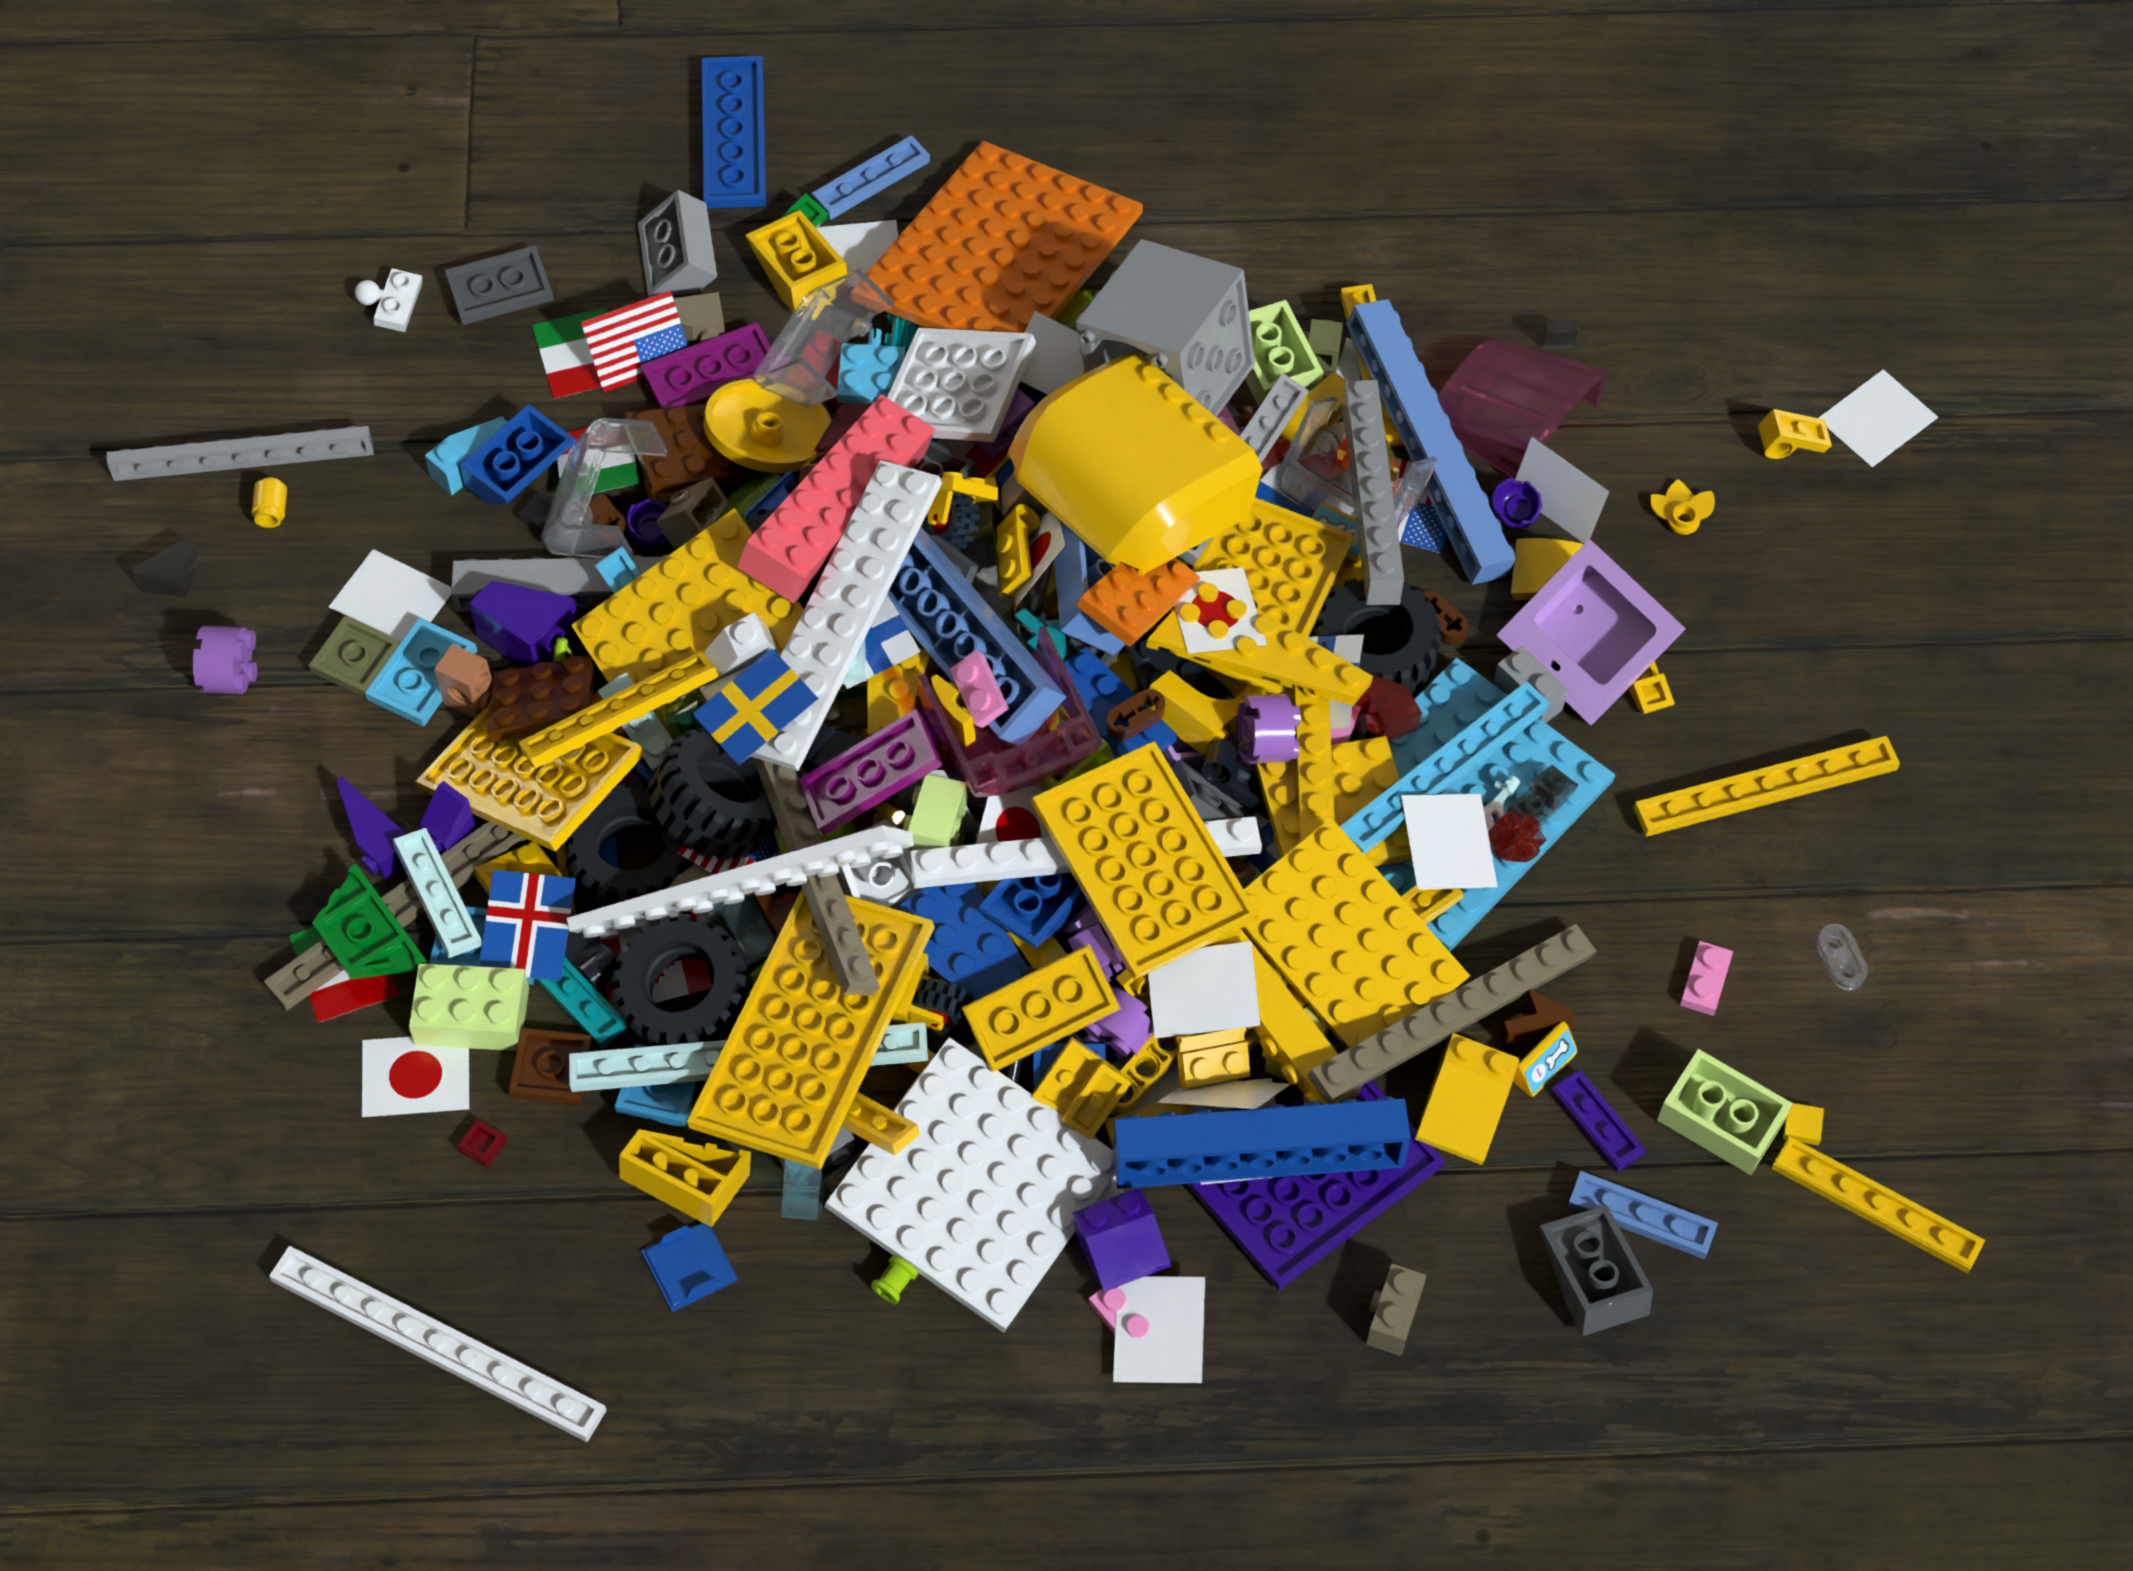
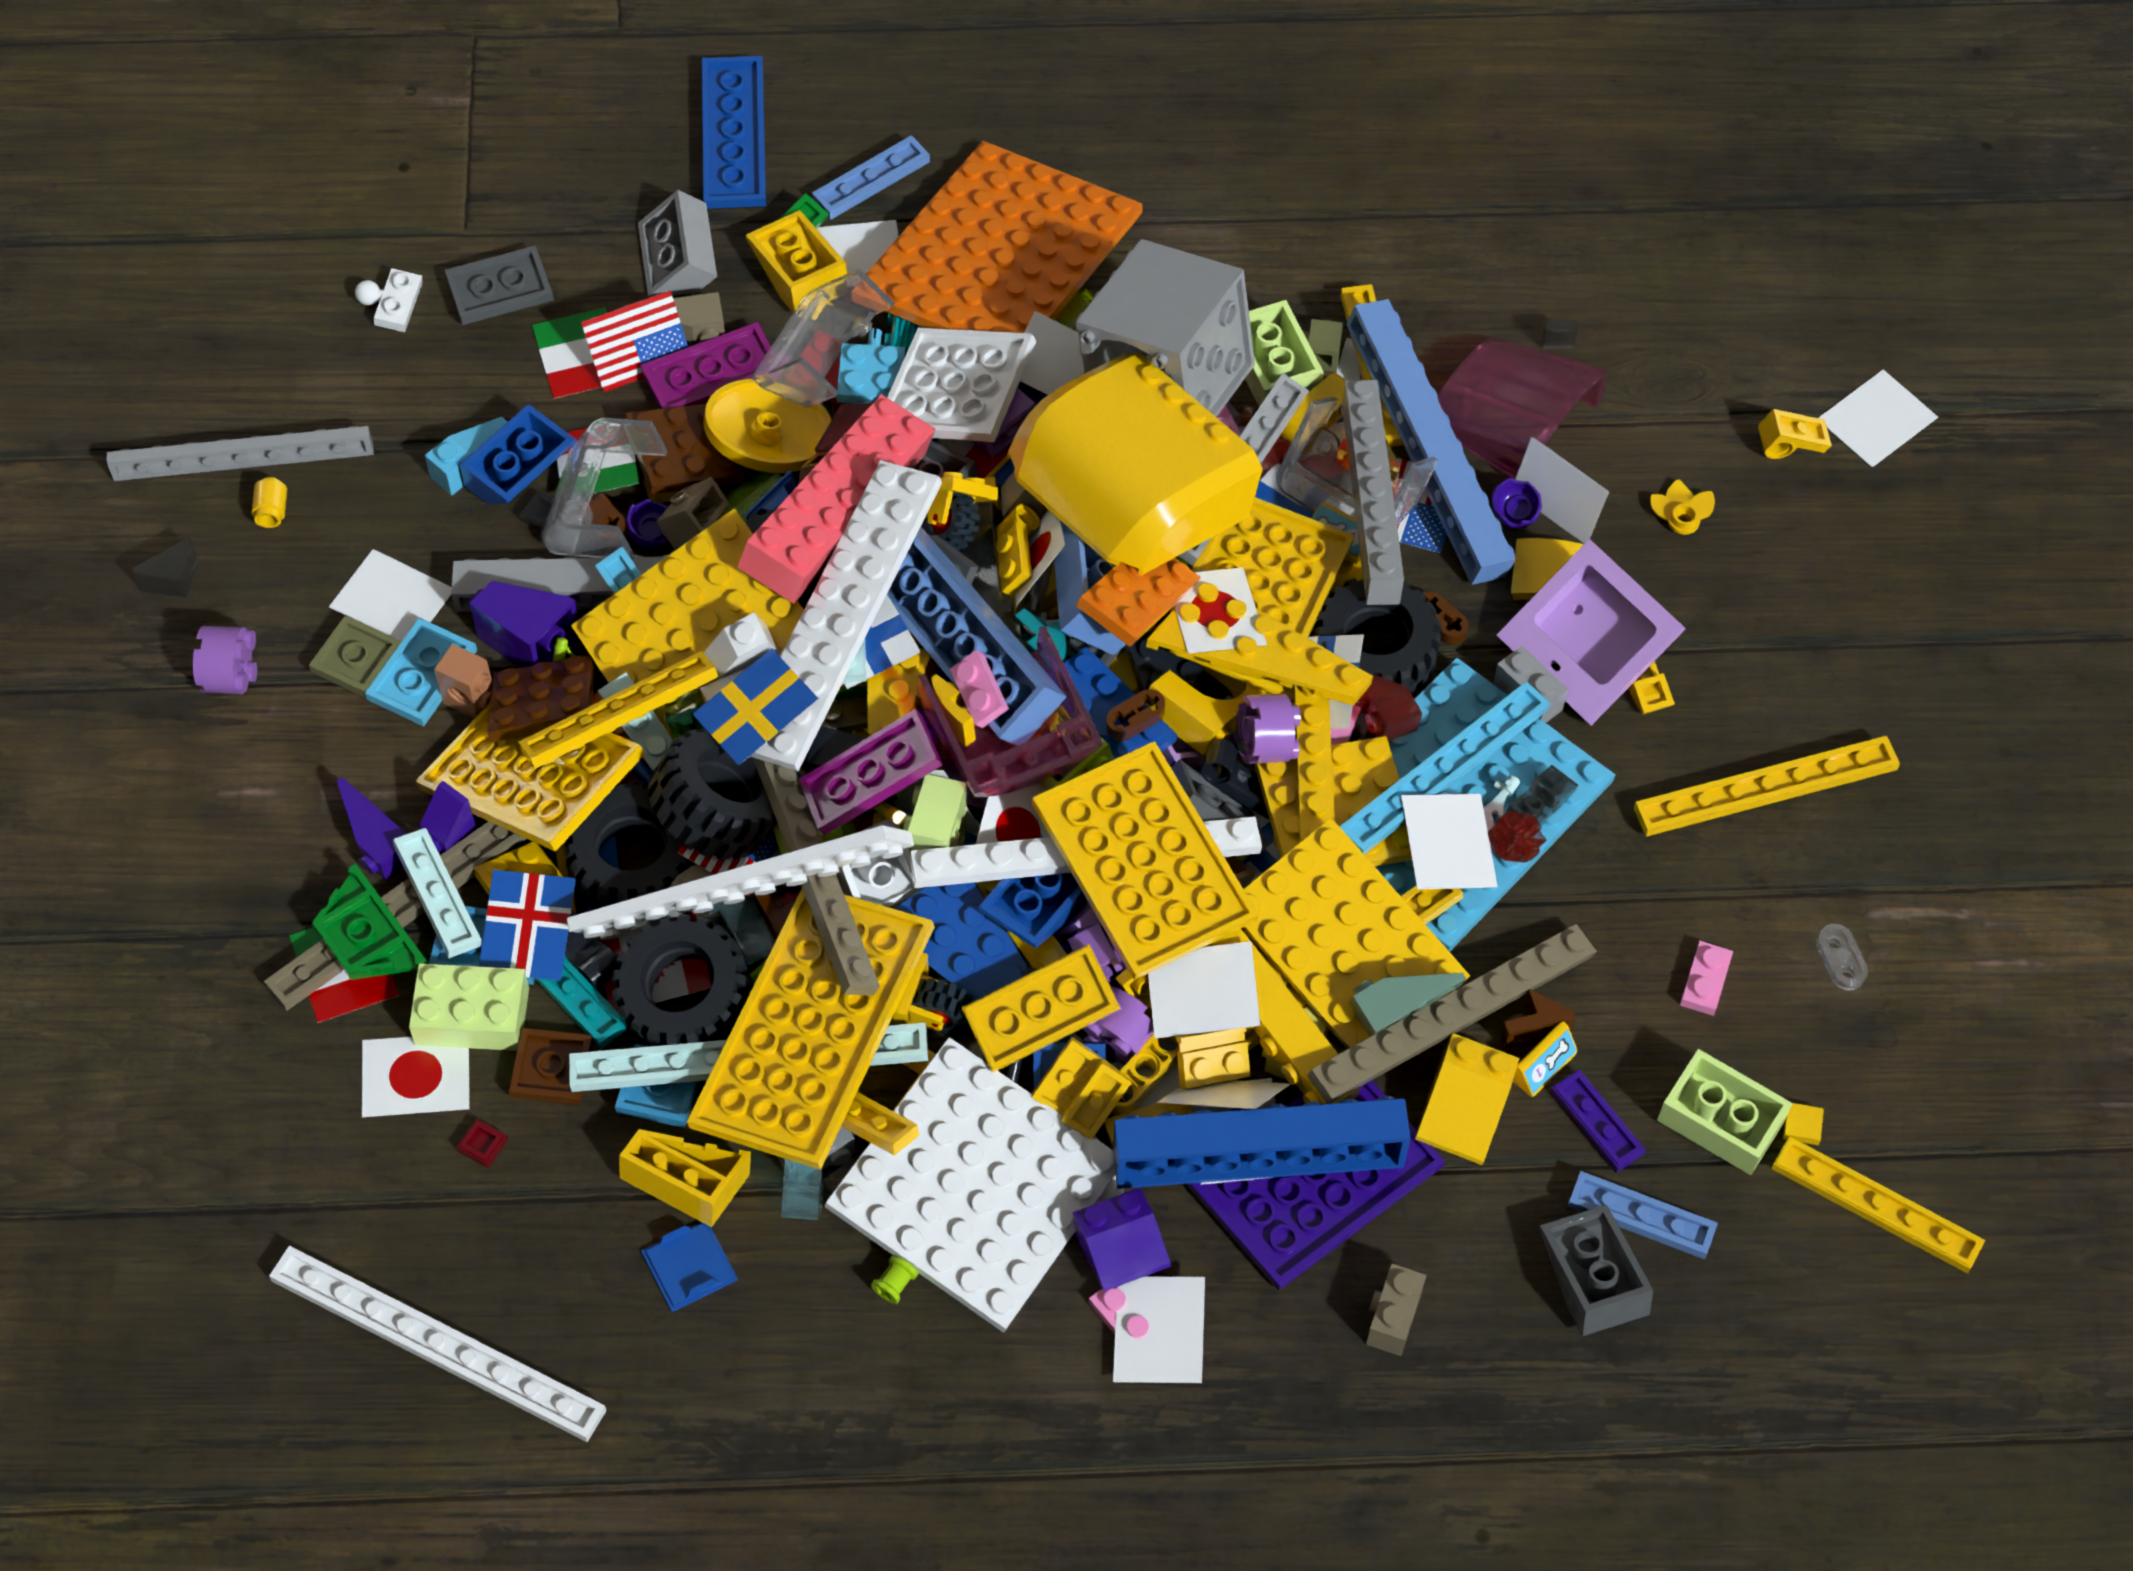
(1395, 998): none -> sand green slope

